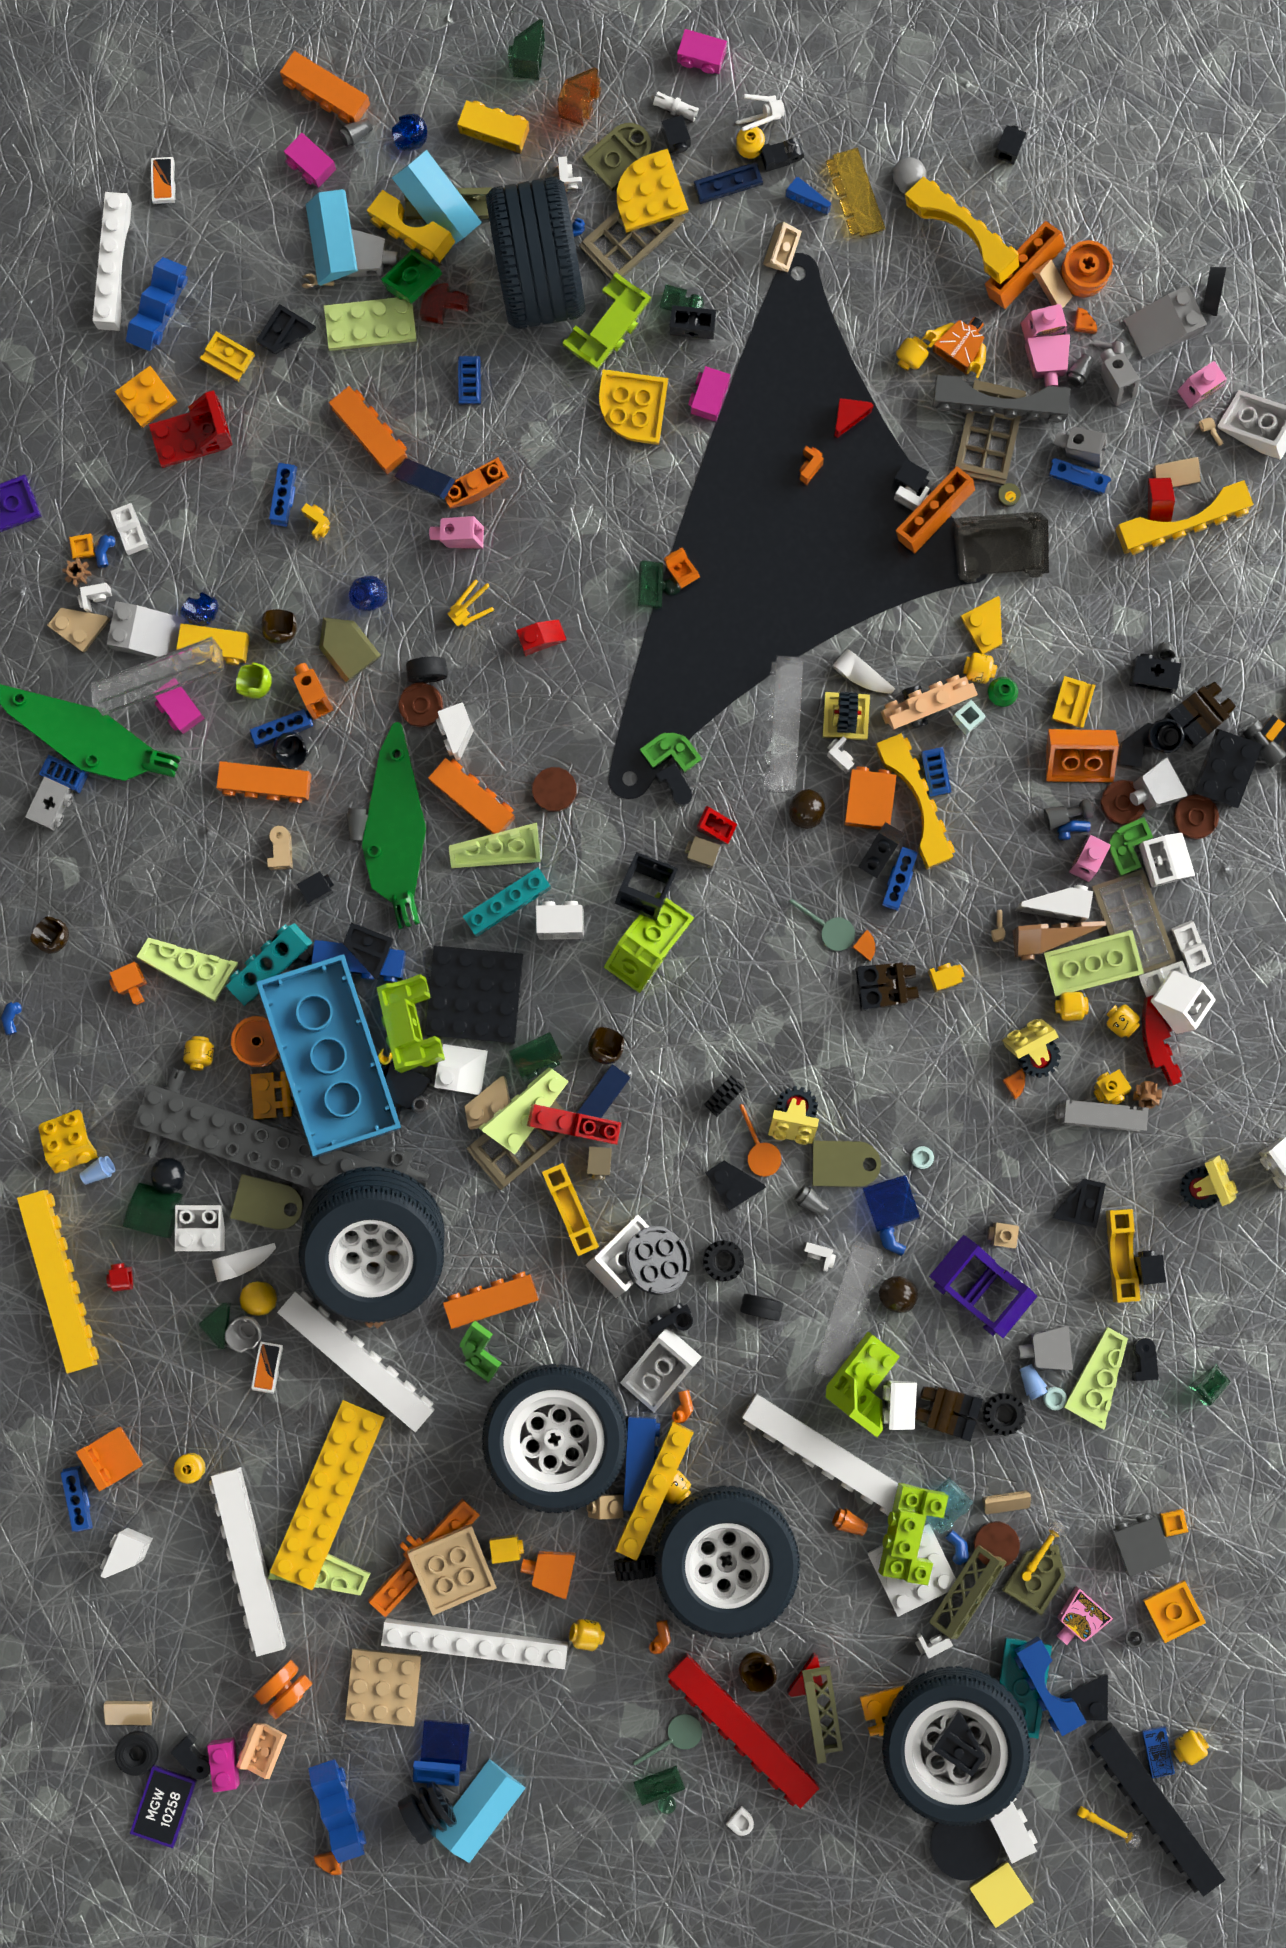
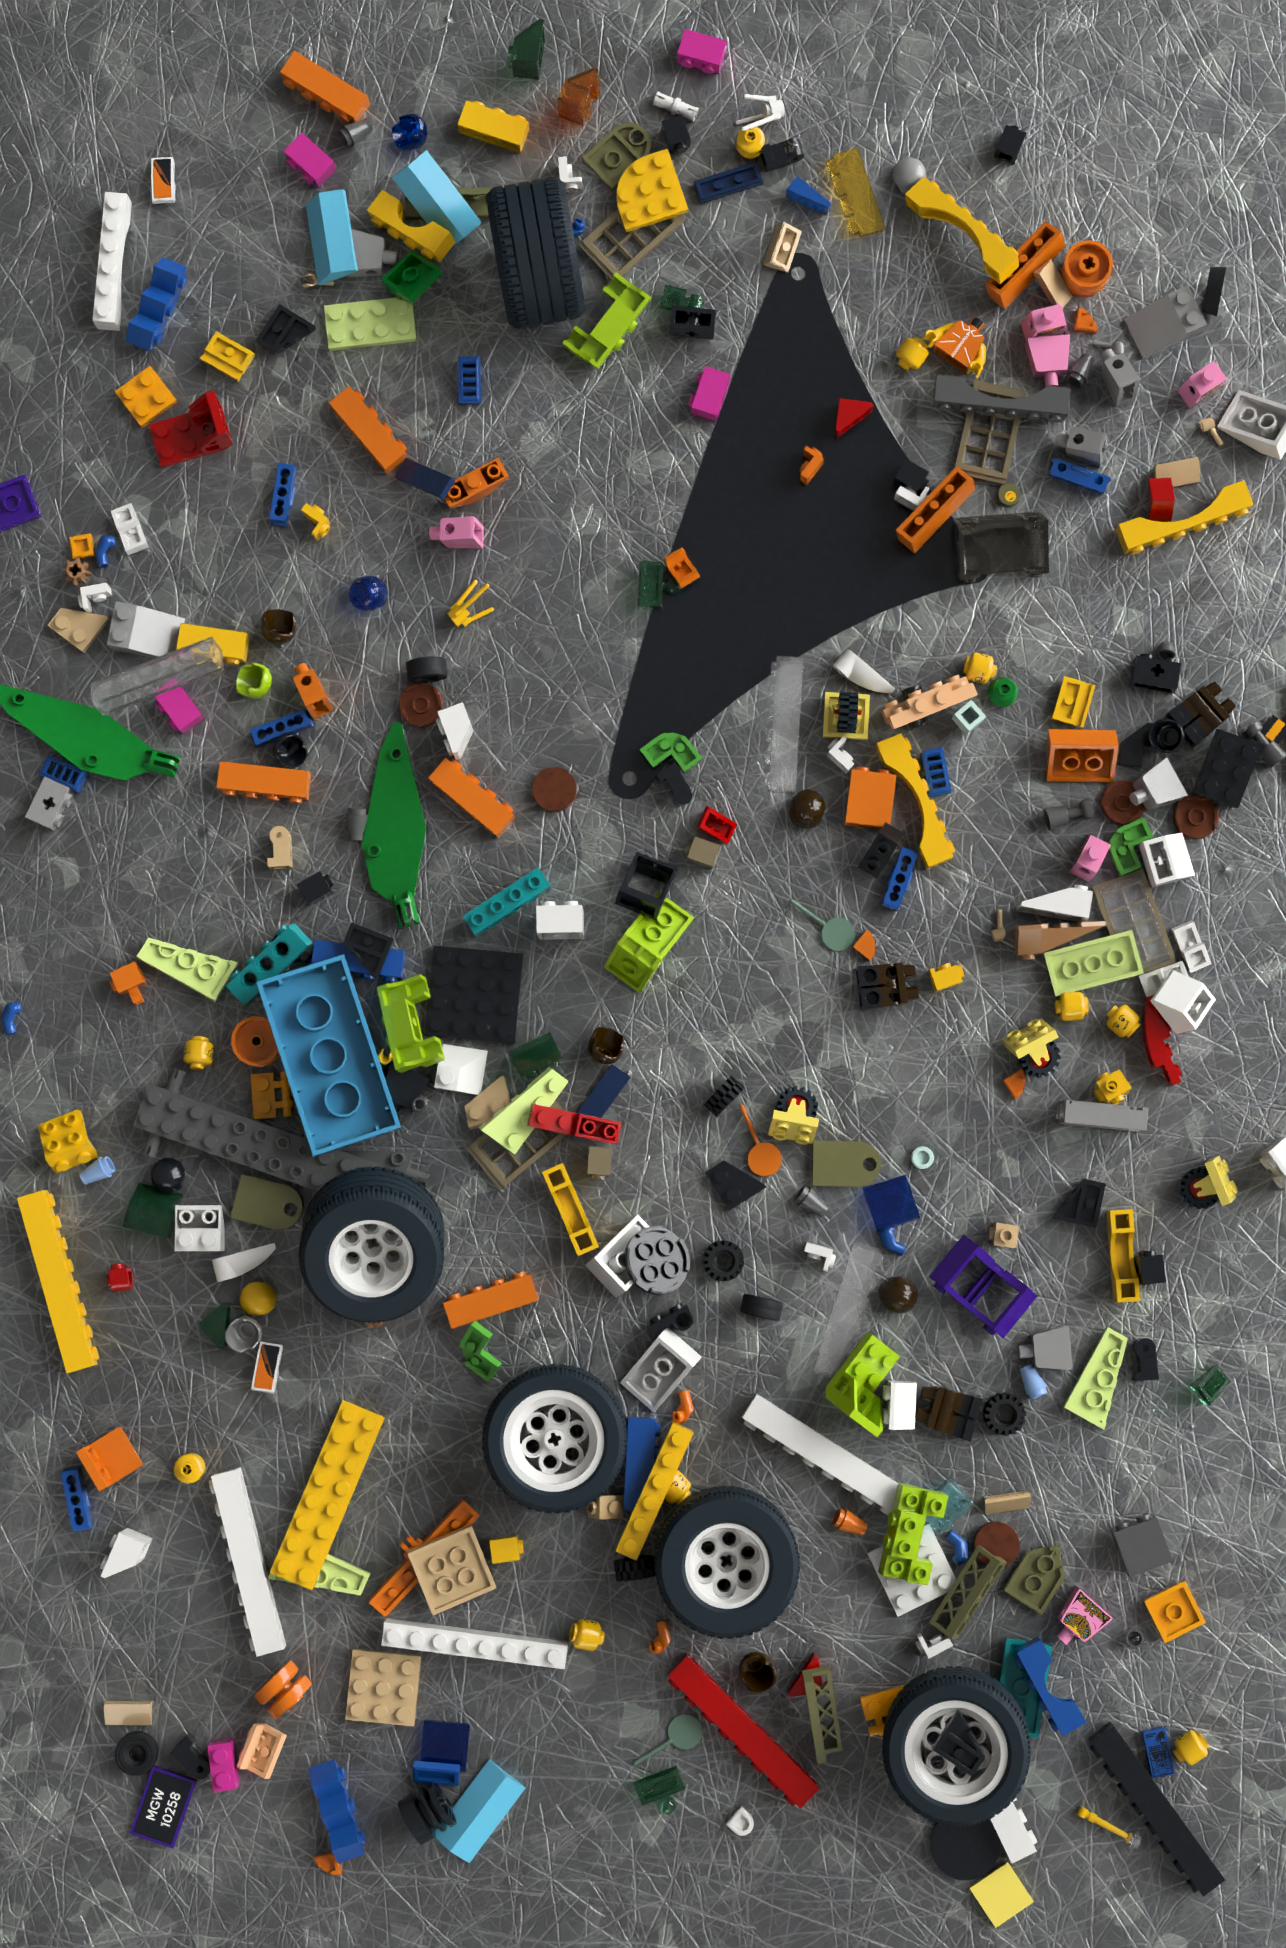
(50, 935): dark brown hair -> none
(200, 610): clear blue hair -> none
(346, 647): olive tile -> none
(356, 1361): white brick -> none
(438, 299): clear red brick -> none
(501, 848): yellowish green wing -> none
(540, 636): red slope -> none
(551, 1571): orange torso -> none
(633, 405): yellow plate -> none
(985, 625): yellow wing -> none
(1055, 1398): light aqua tile -> none
(1055, 1530): yellow piece -> none
(1074, 825): blue arm -> none
(1091, 1698): black wing -> none
(1147, 1094): medium nougat gear -> none
(1173, 1522): light orange tile -> none

